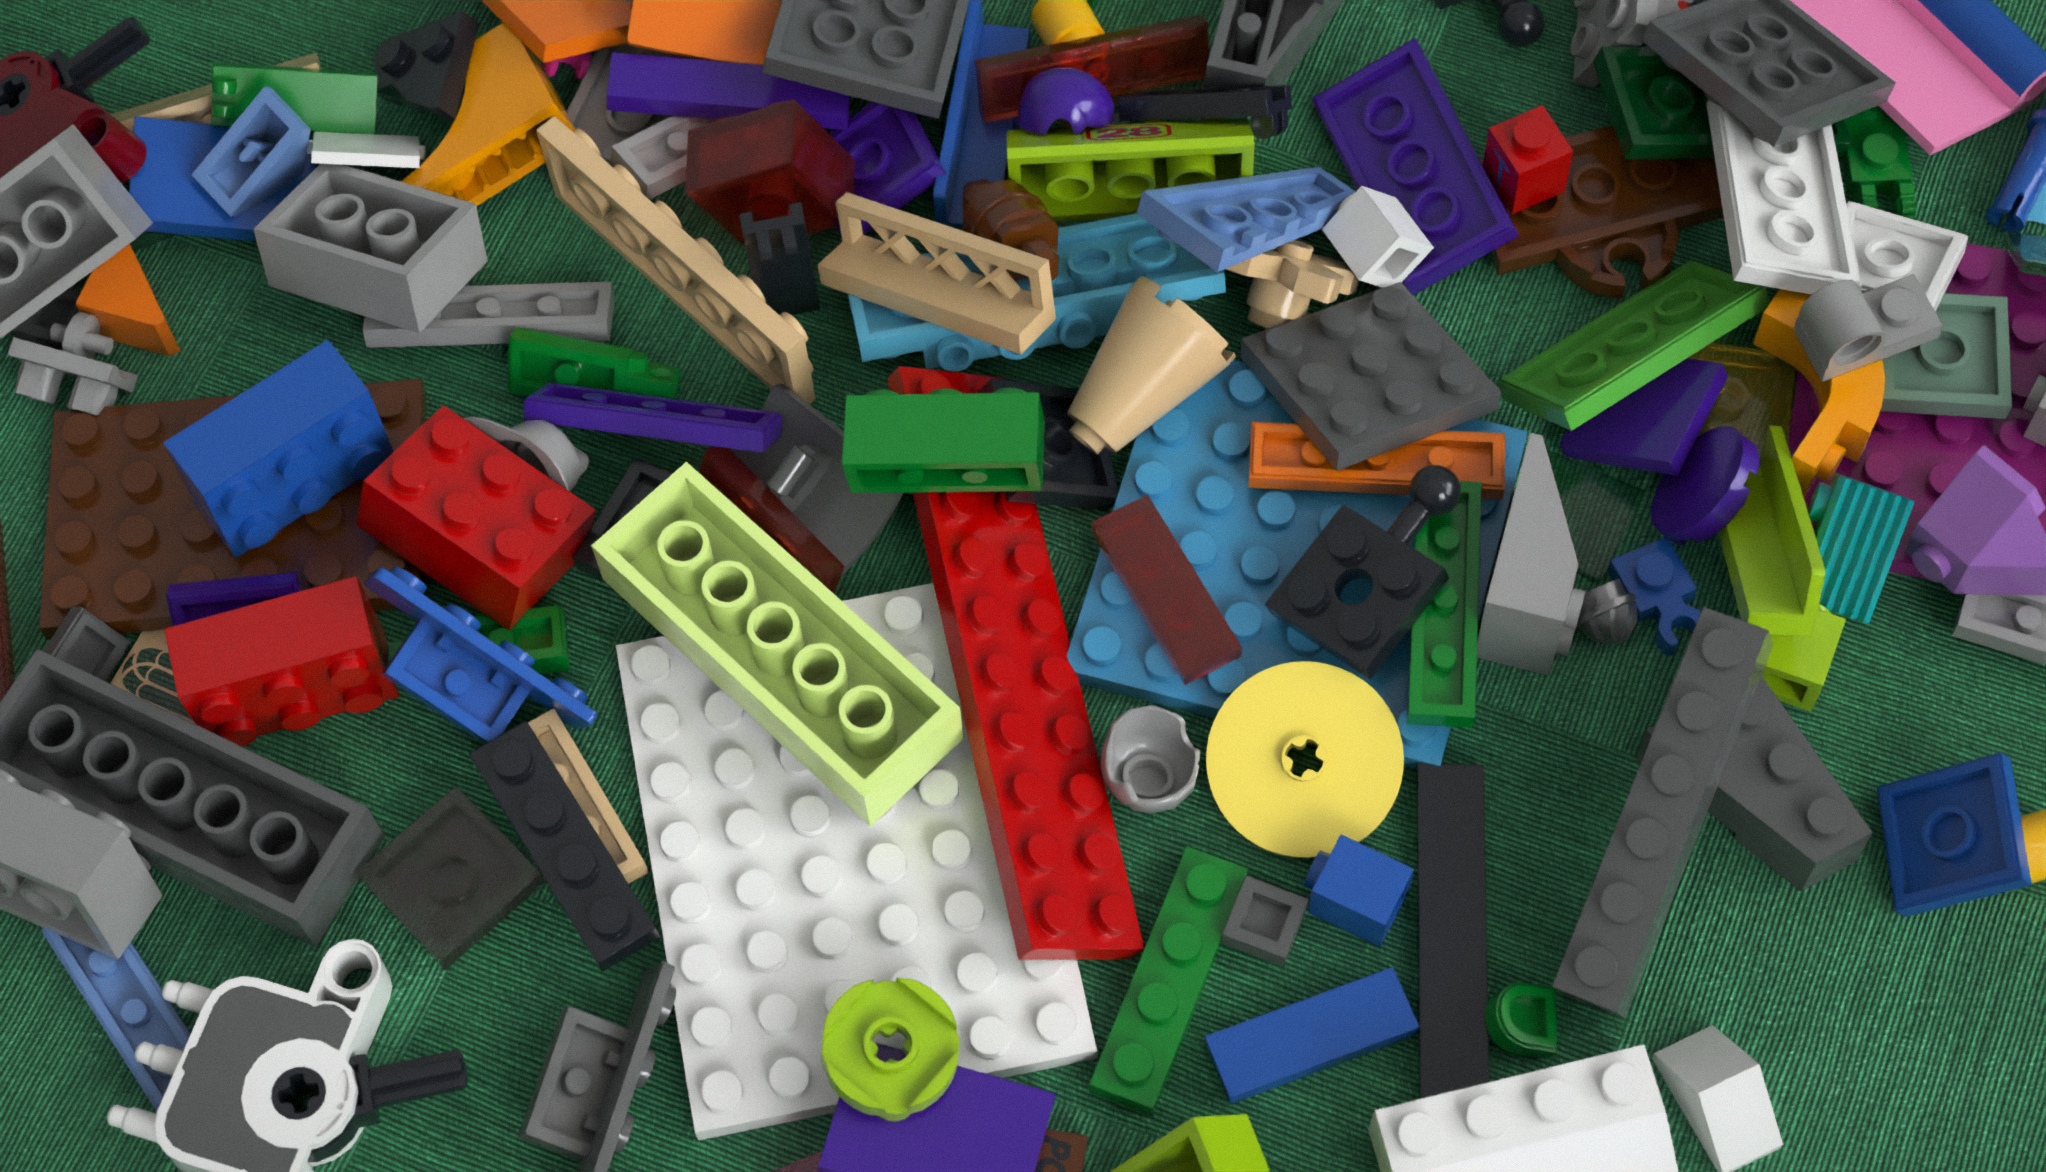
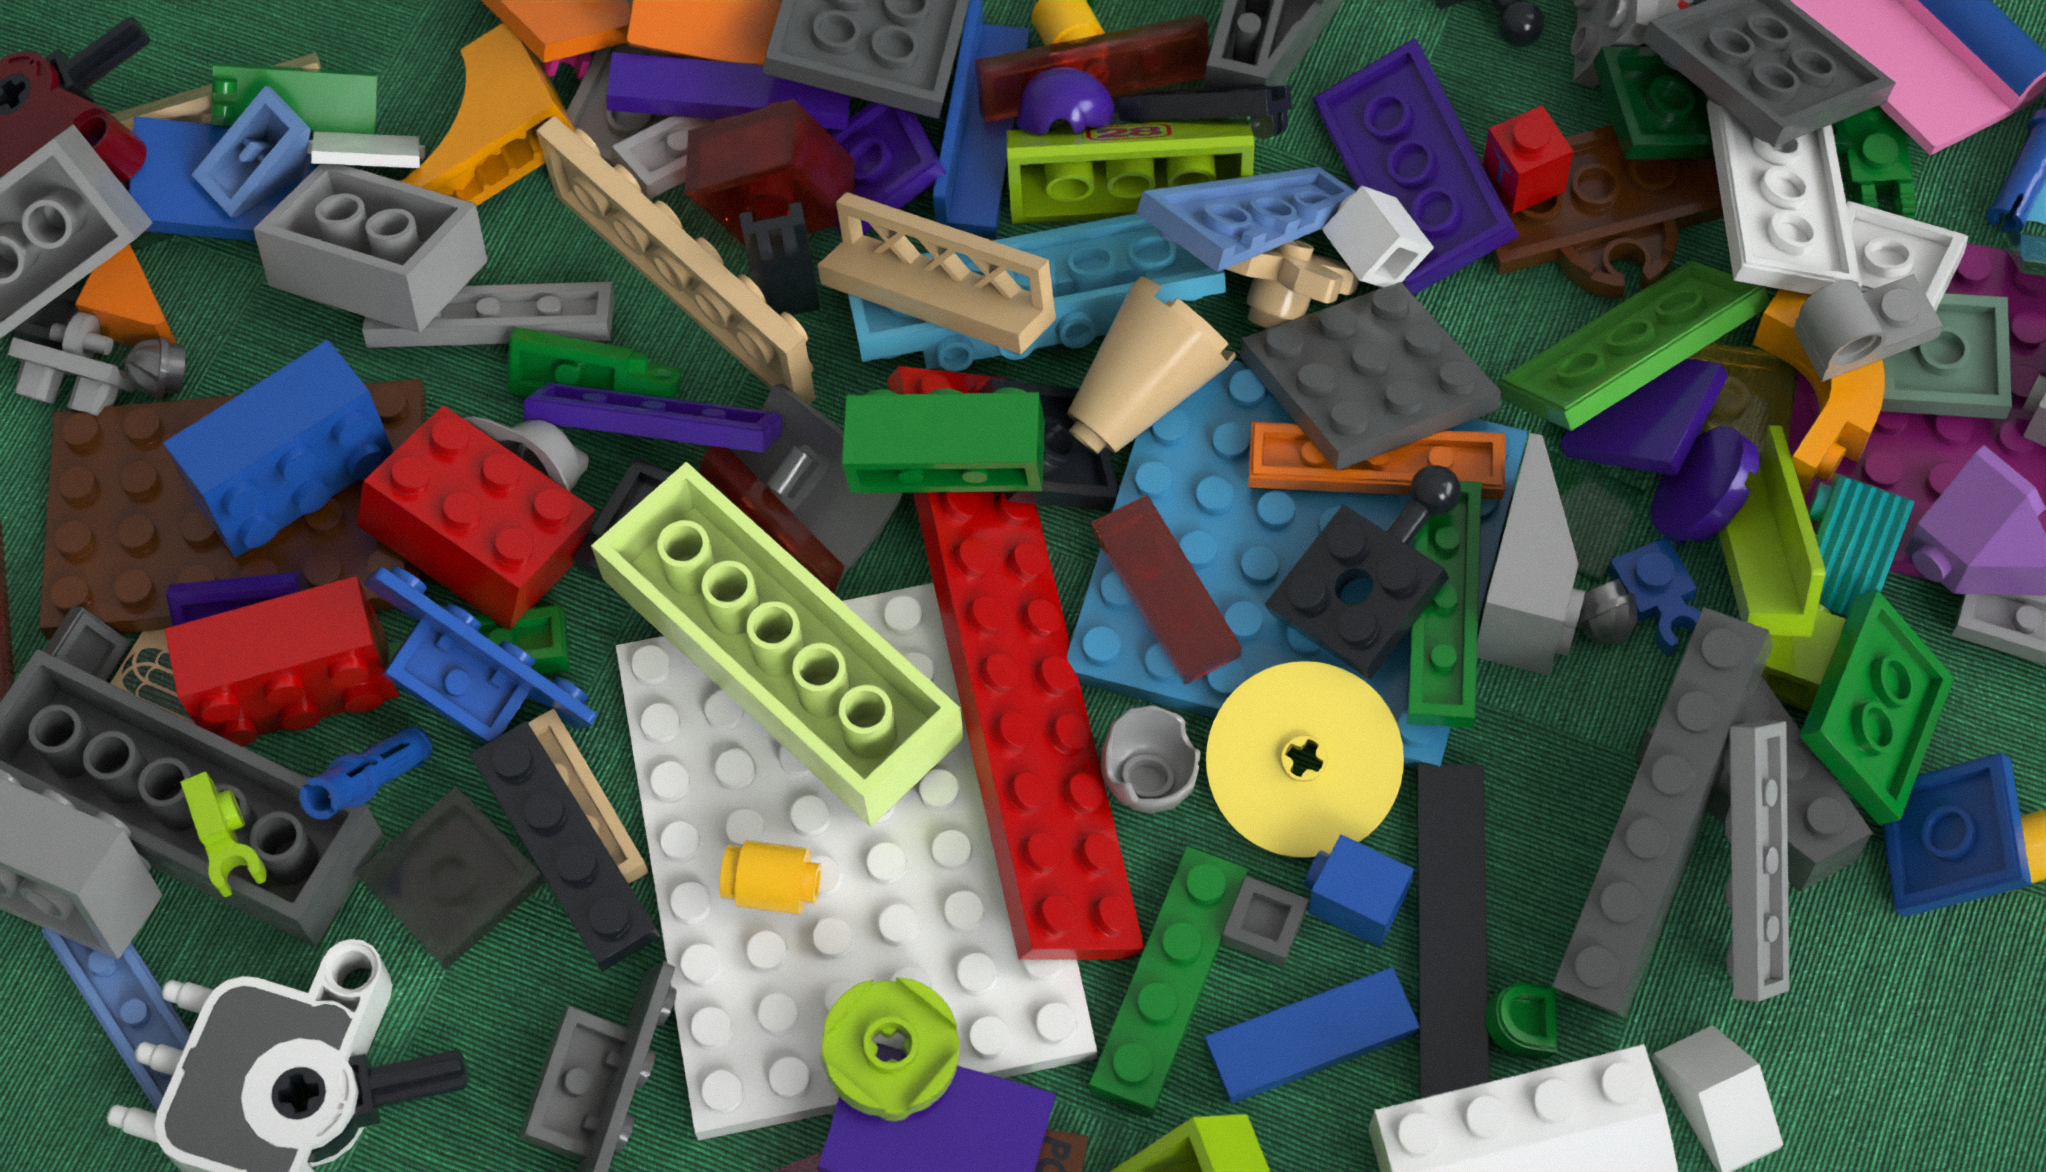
(156, 367): none -> flat silver plate
(216, 819): none -> lime plate
(356, 777): none -> blue pin
(427, 65): black wing -> none
(769, 877): none -> yellow brick
(1011, 217): reddish brown piece -> none
(1759, 859): none -> light grey plate
(1877, 707): none -> green plate

